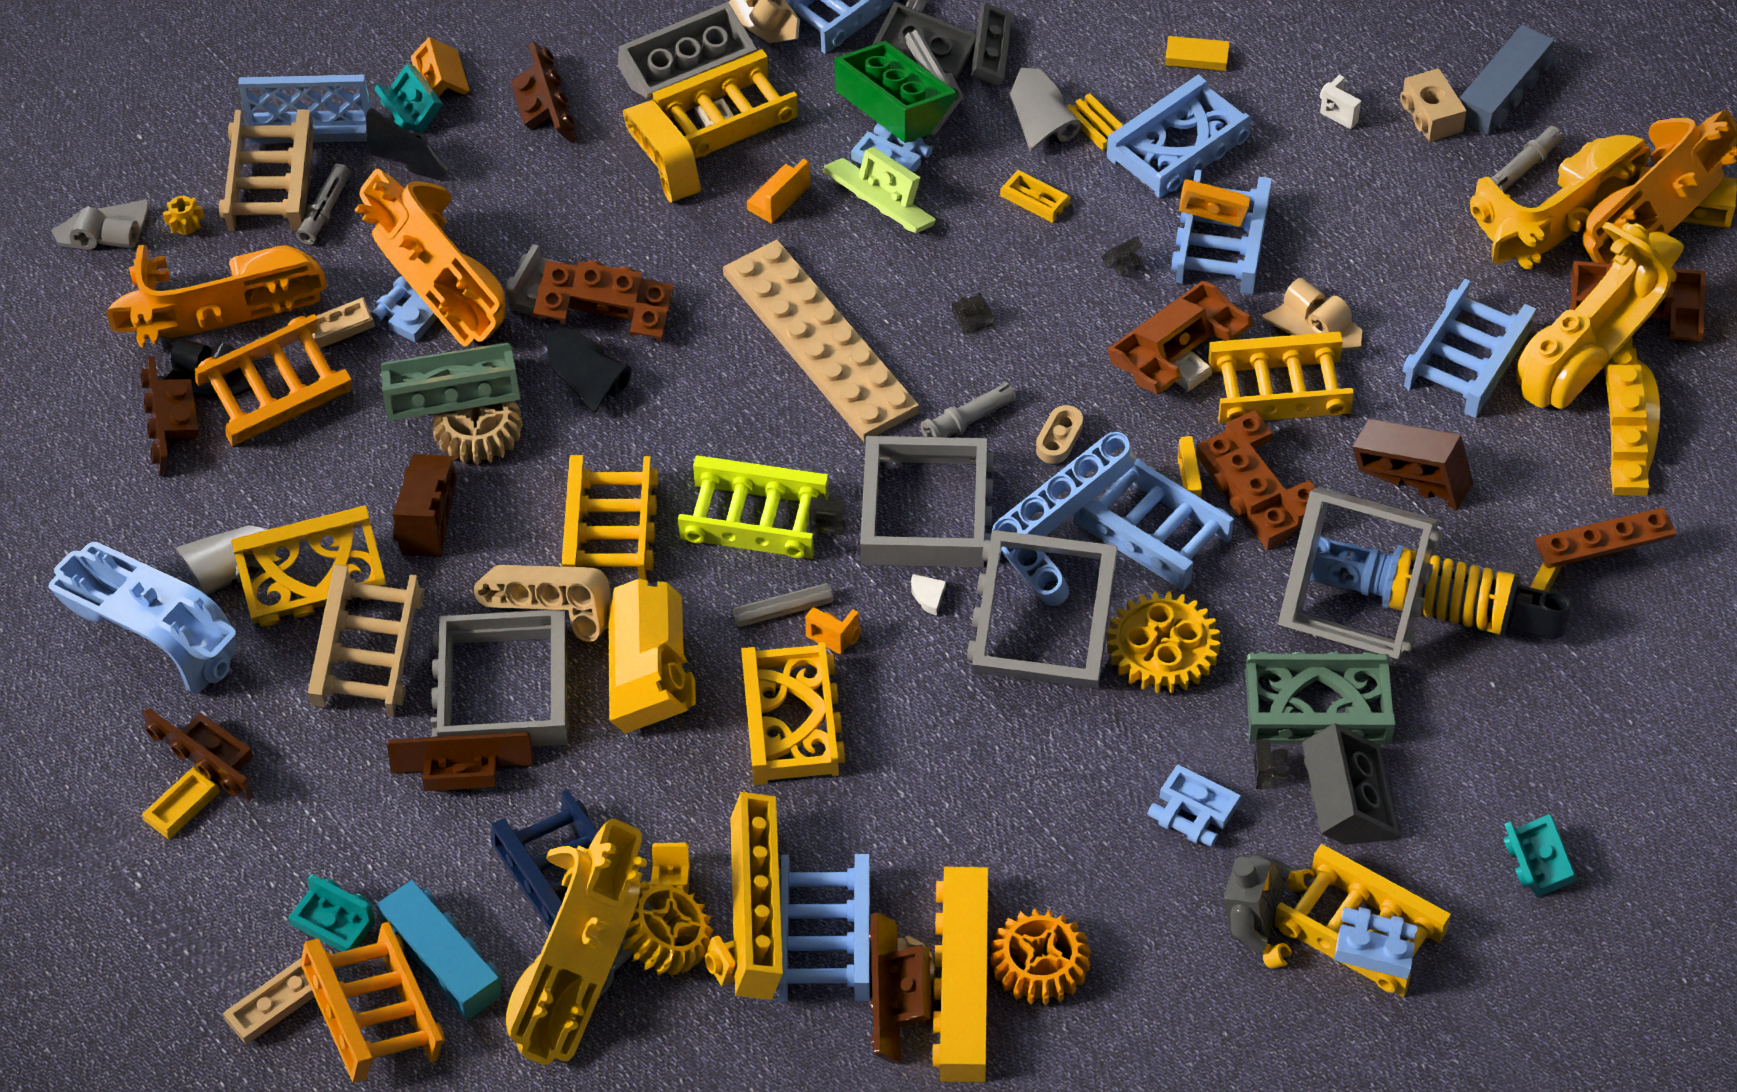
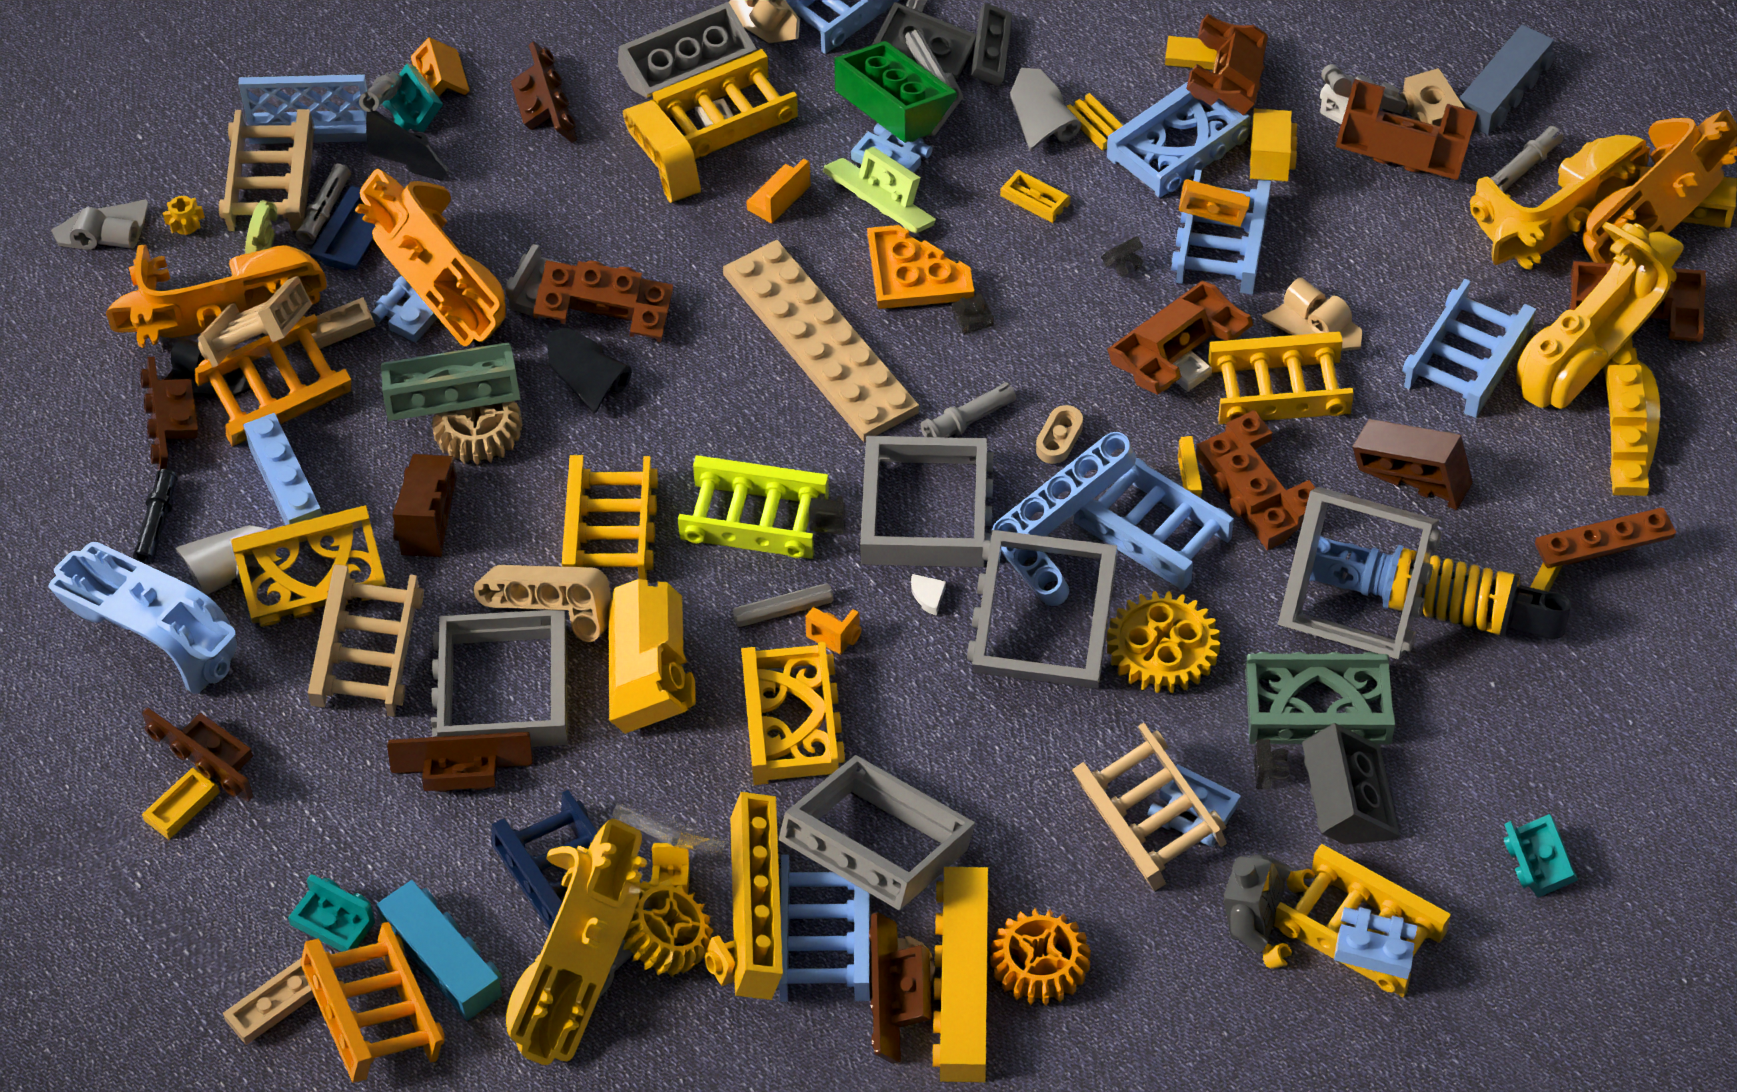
(158, 504): none -> black pin
(260, 231): none -> yellowish green tile
(272, 318): none -> tan fence
(281, 470): none -> light blue brick
(345, 236): none -> dark blue piece
(380, 91): none -> light grey pin
(668, 829): none -> clear tile
(859, 864): none -> light grey window
(914, 271): none -> light orange plate
(1134, 836): none -> tan fence
(1236, 64): none -> dark orange bracket
(1273, 145): none -> yellow brick
(1342, 86): none -> light grey plate
(1403, 139): none -> dark orange bracket

